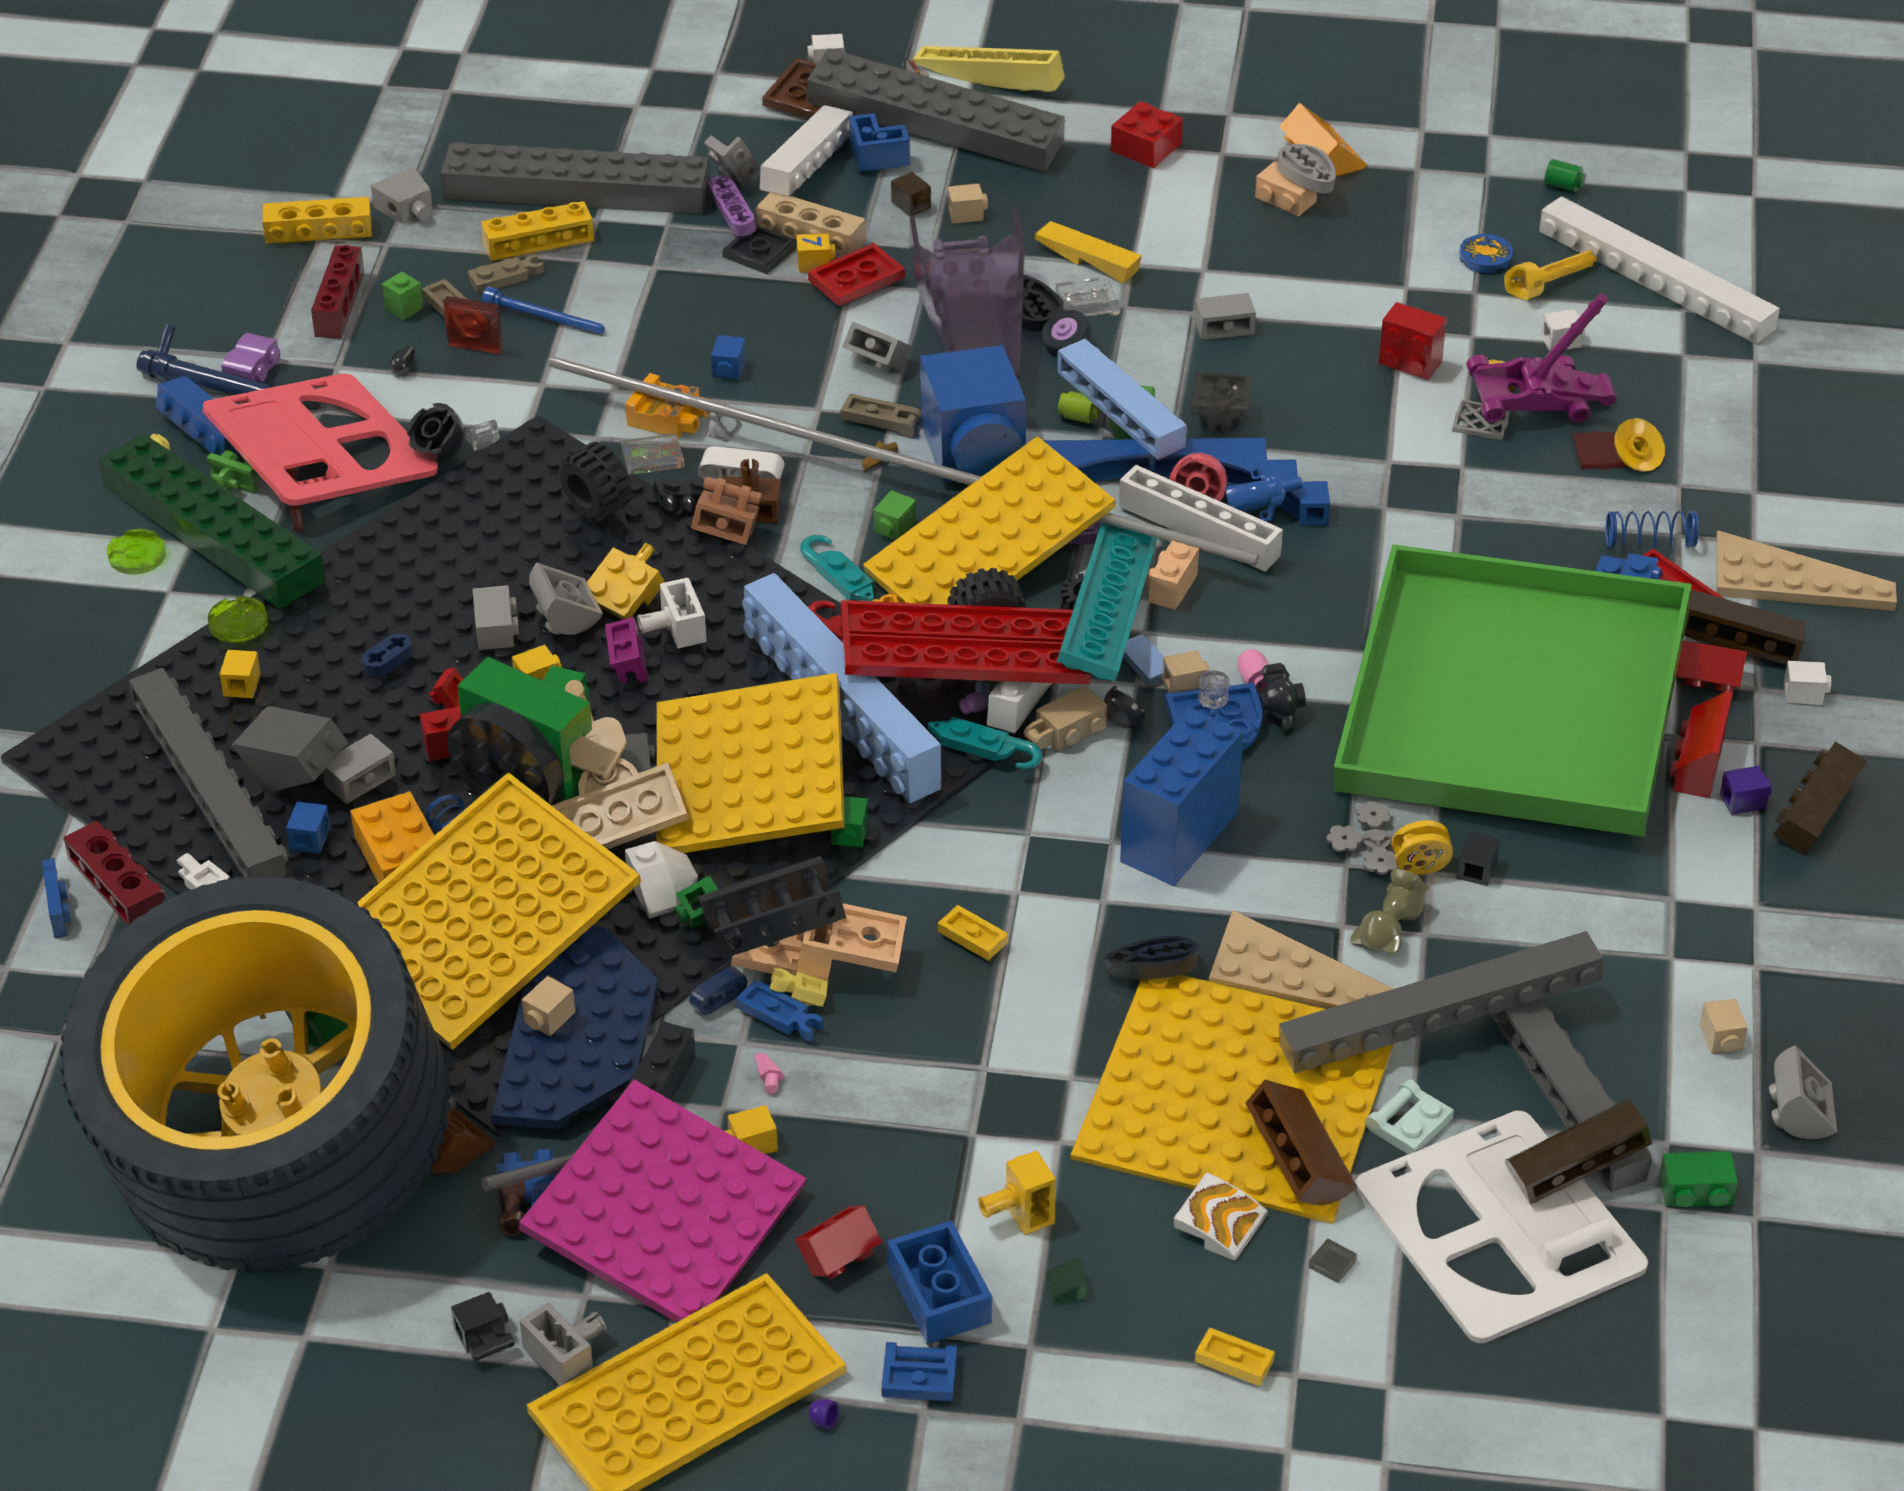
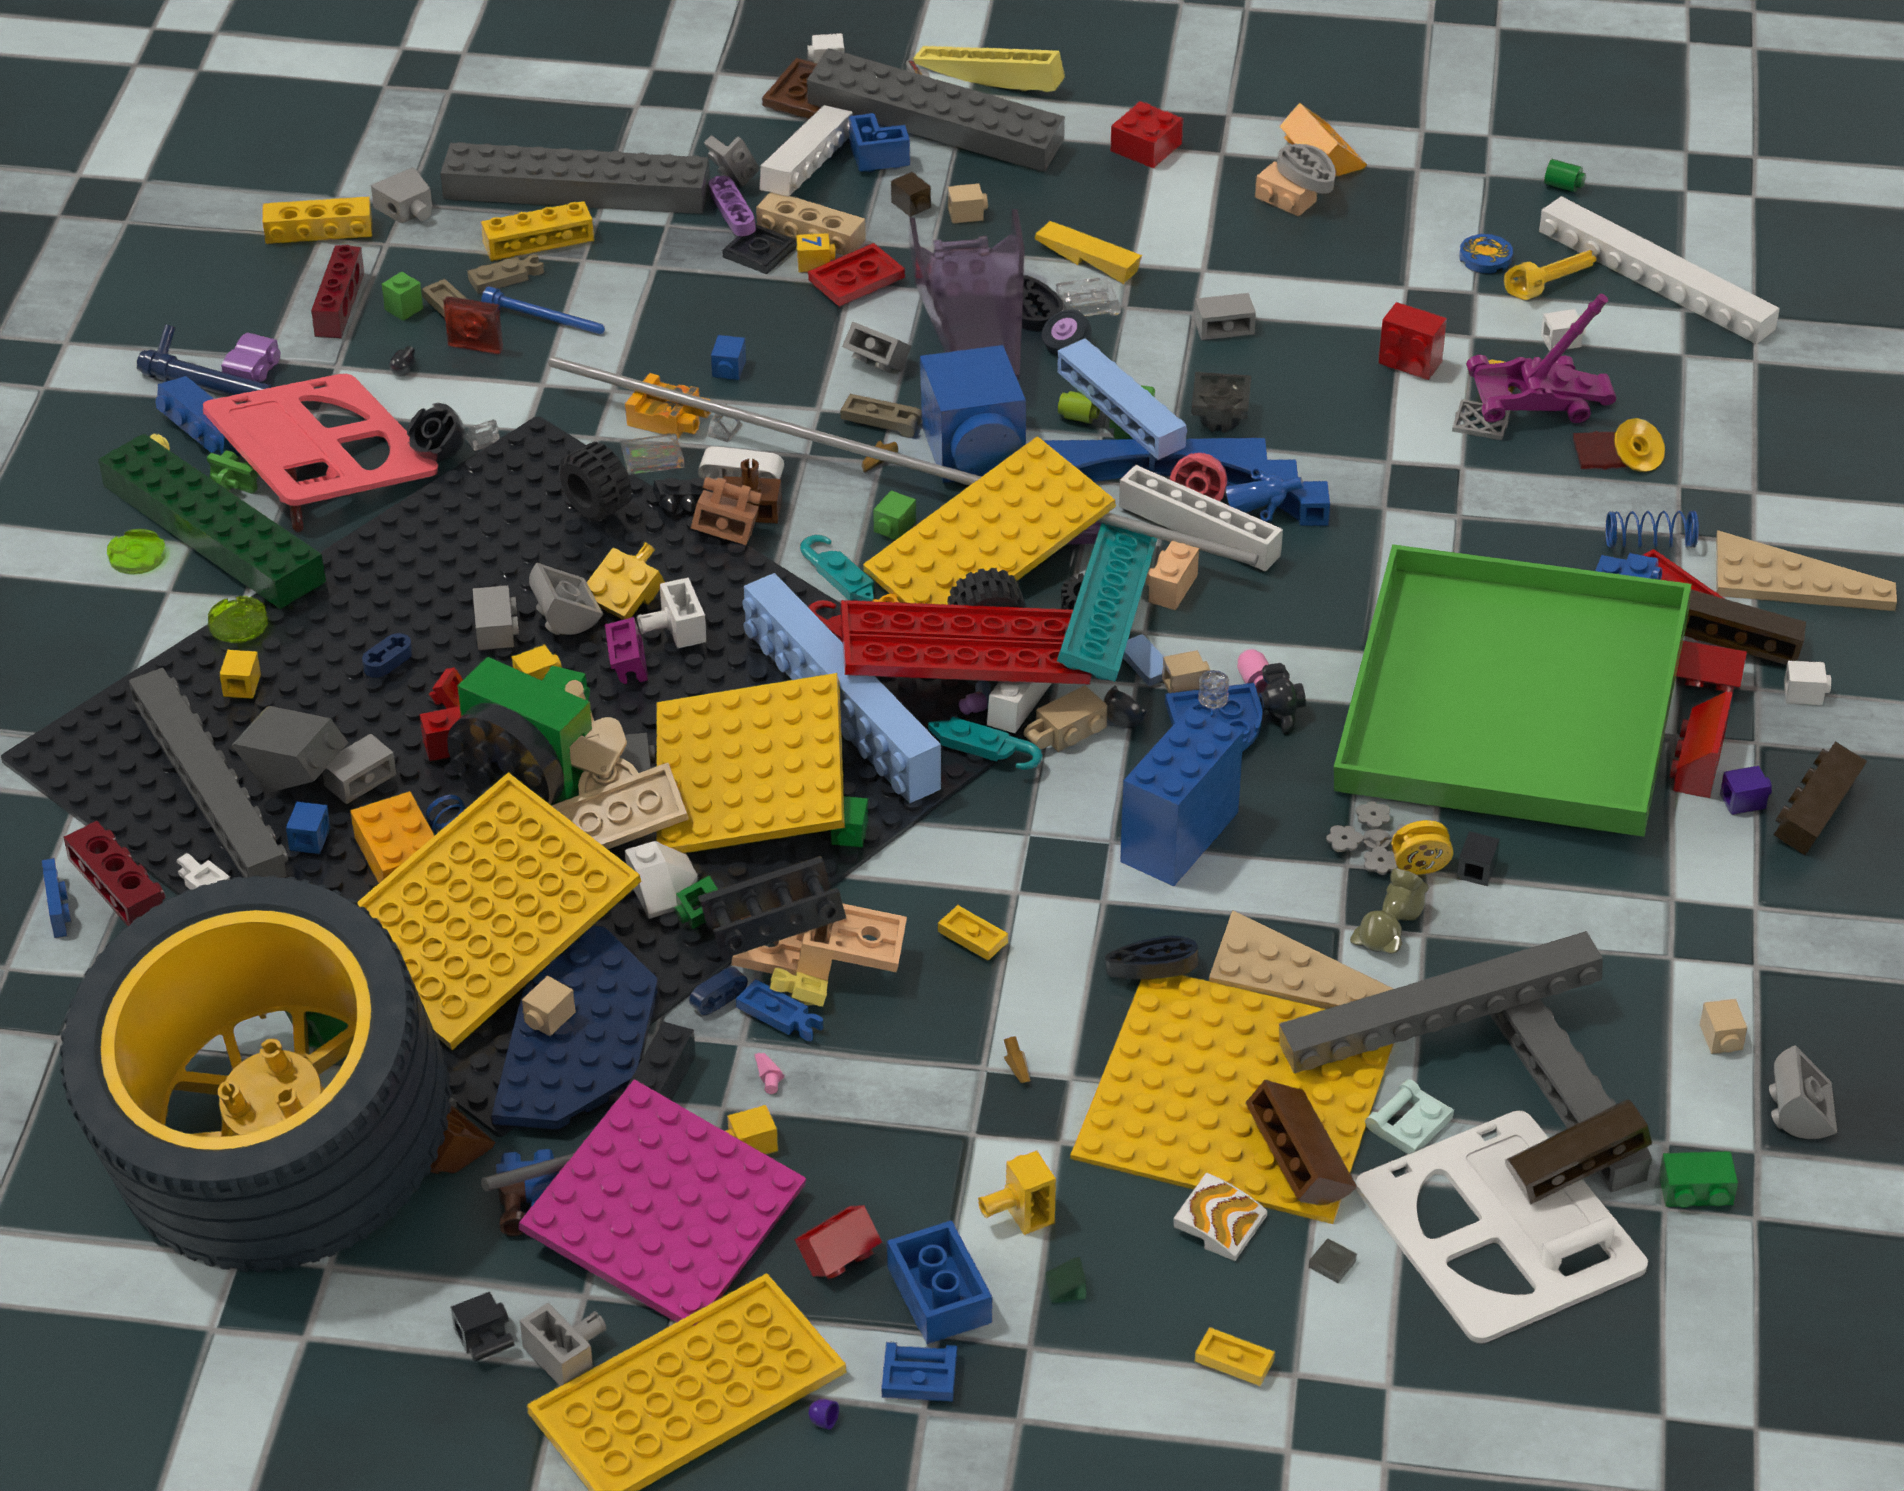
(1016, 1059): none -> pearl gold bar

